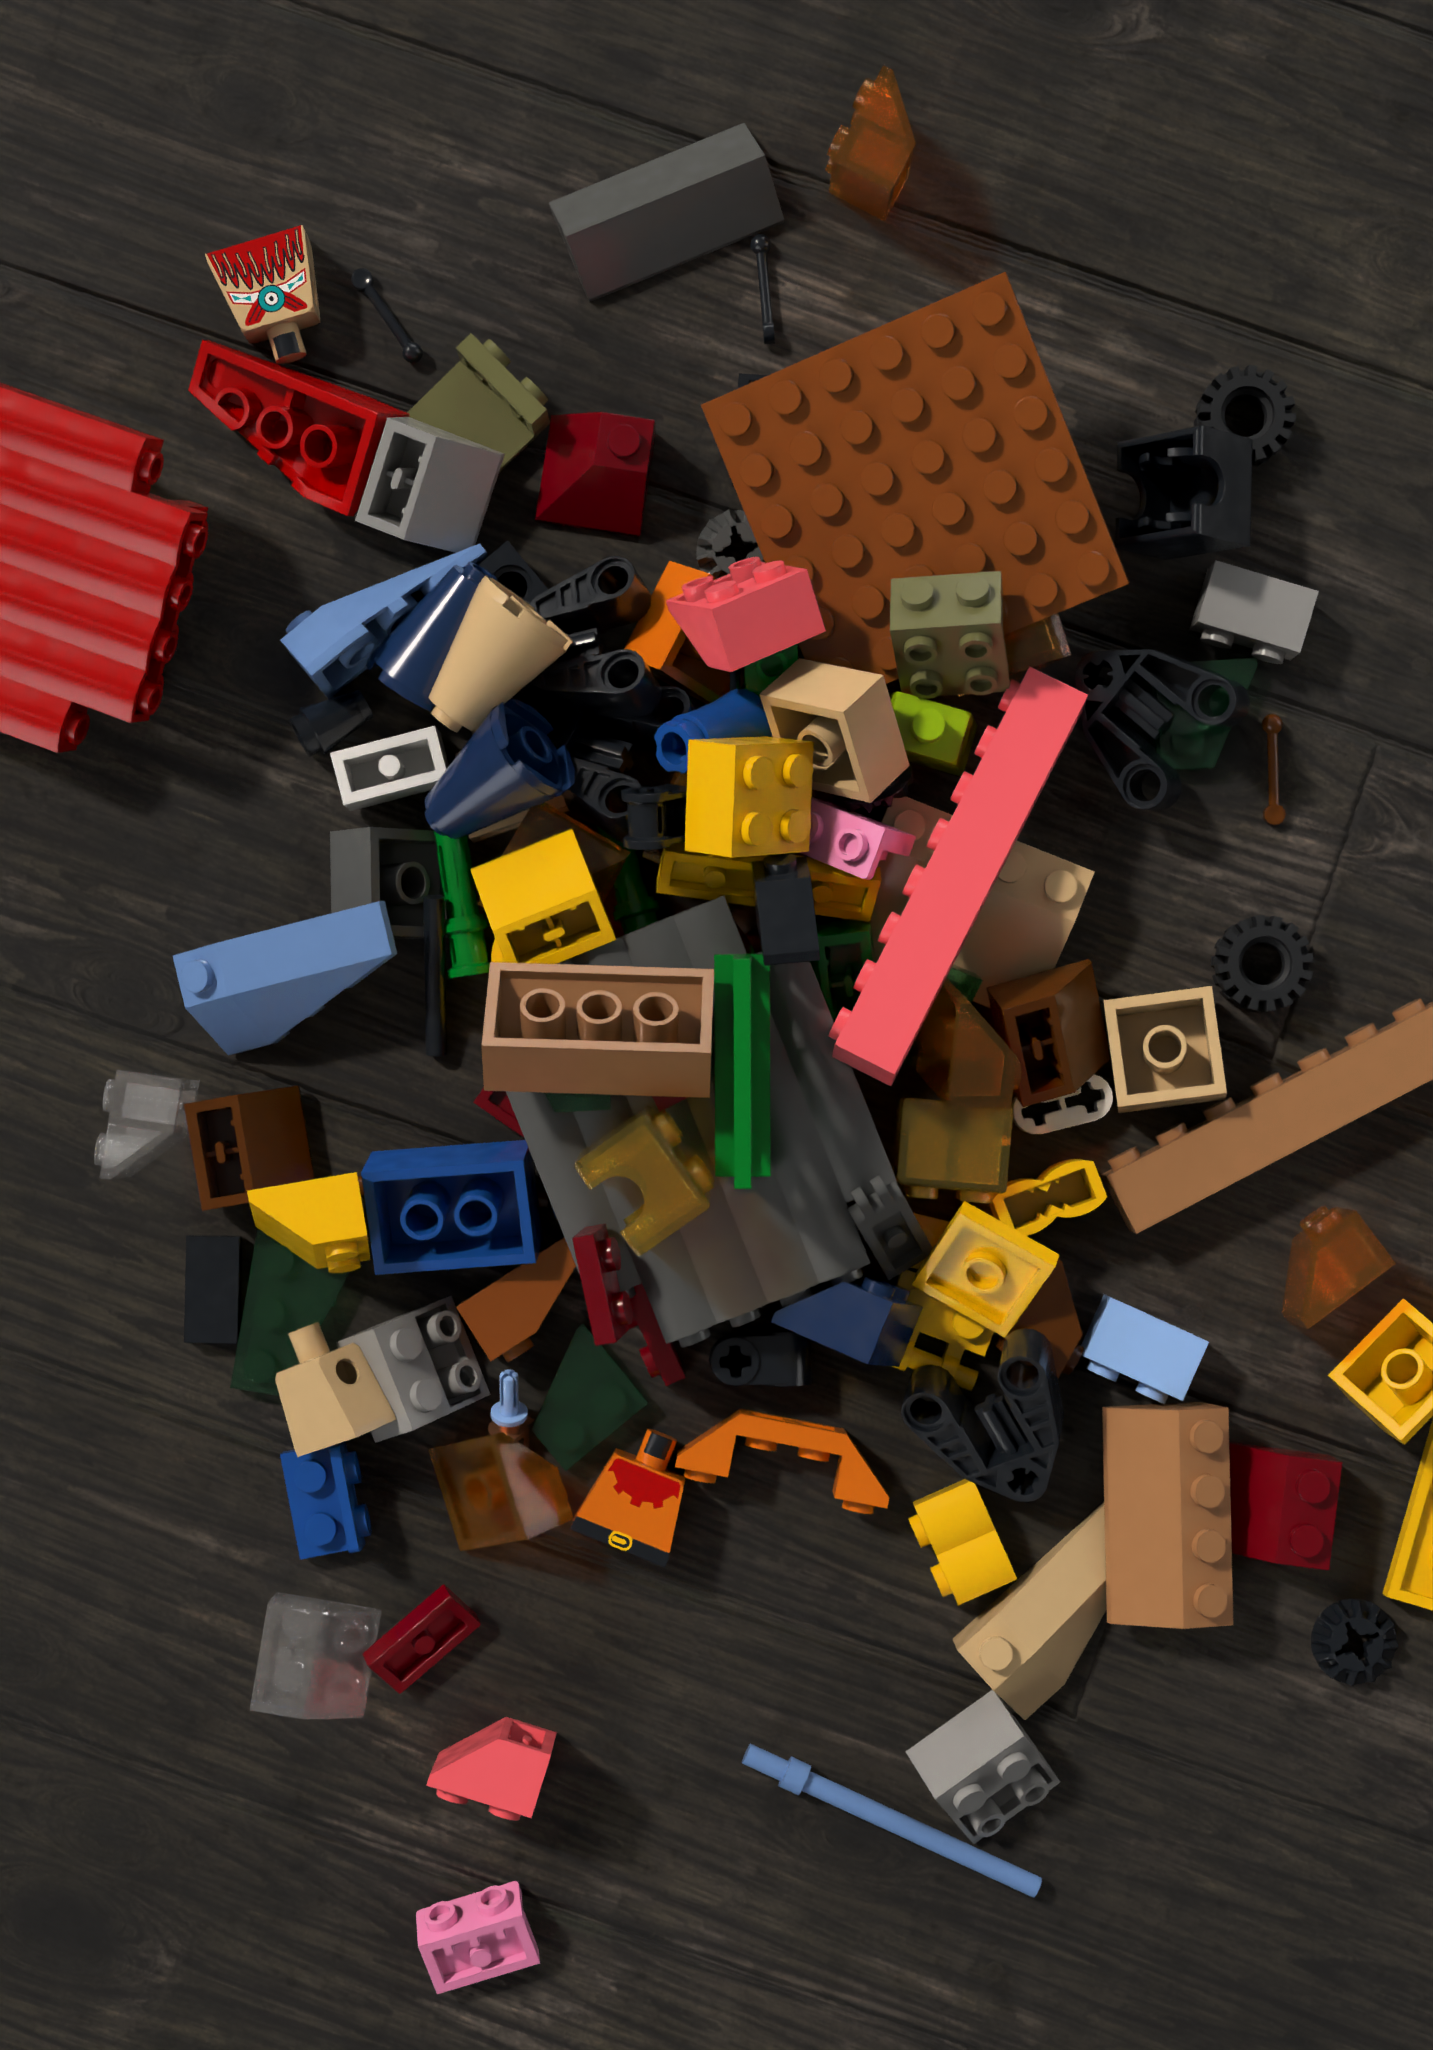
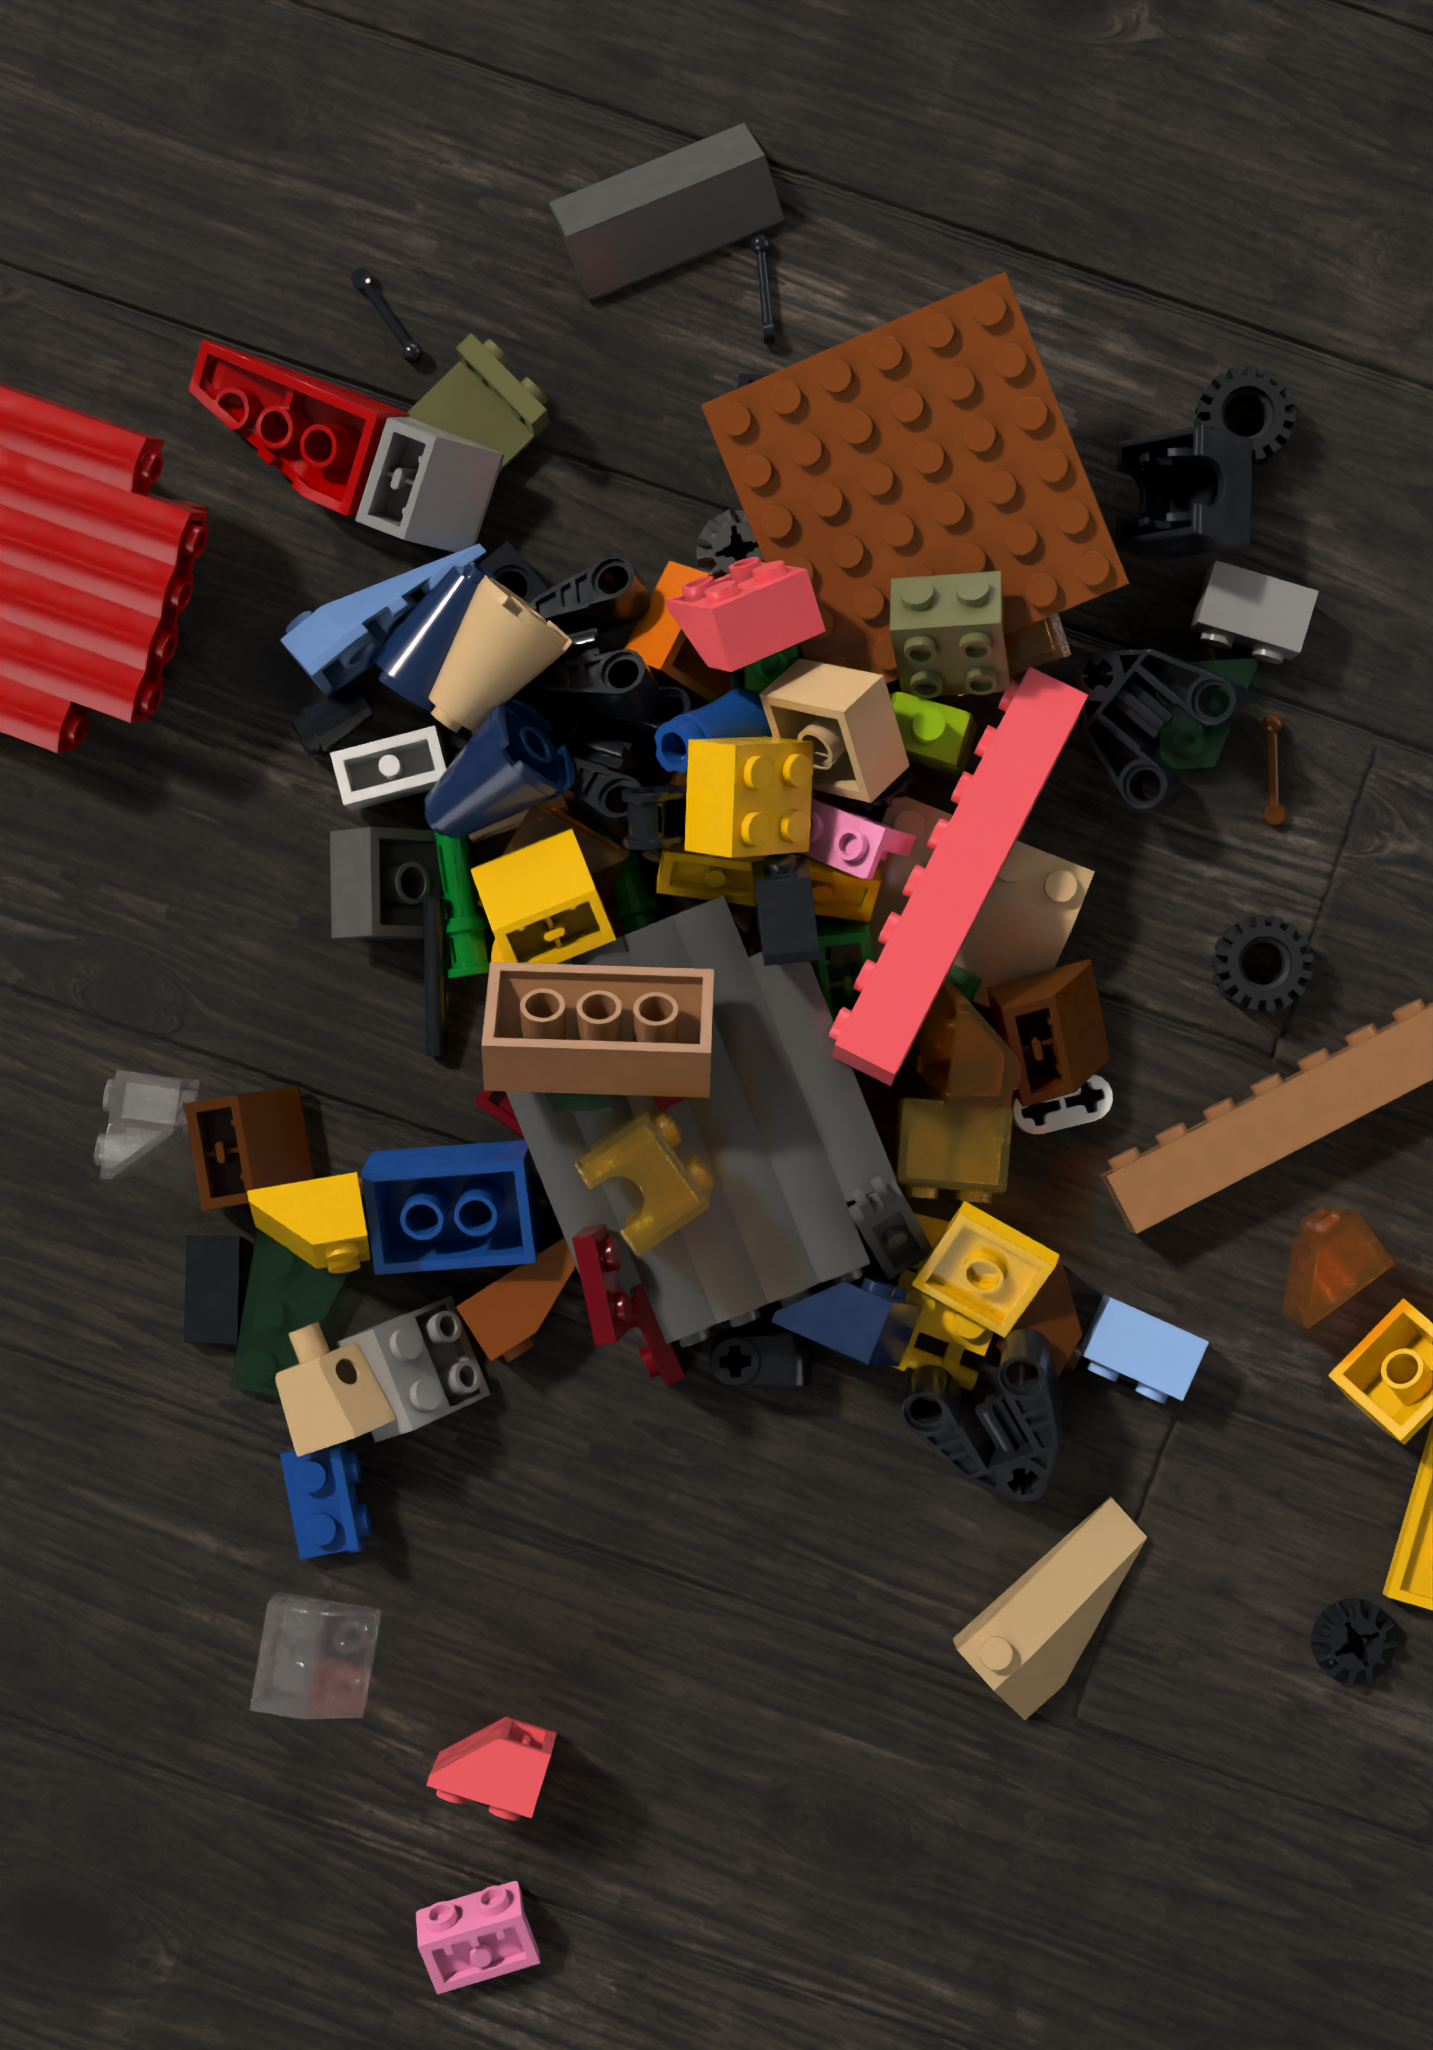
(269, 981): medium blue wedge -> none
(270, 289): torso -> none
(421, 1639): dark red plate -> none
(498, 1491): clear orange slope -> none
(509, 1413): light blue piece -> none
(585, 1400): clear green wing -> none
(597, 472): dark red slope -> none
(635, 1501): torso -> none
(713, 1451): orange slope -> none
(742, 1068): green fence -> none
(796, 1777): medium blue bar -> none
(876, 152): clear orange slope -> none
(963, 1541): yellow brick -> none
(982, 1767): light grey slope -> none
(1059, 1191): yellow brick -> none
(1165, 1049): tan brick -> none
(1167, 1515): medium nougat slope -> none
(1283, 1504): dark red slope -> none

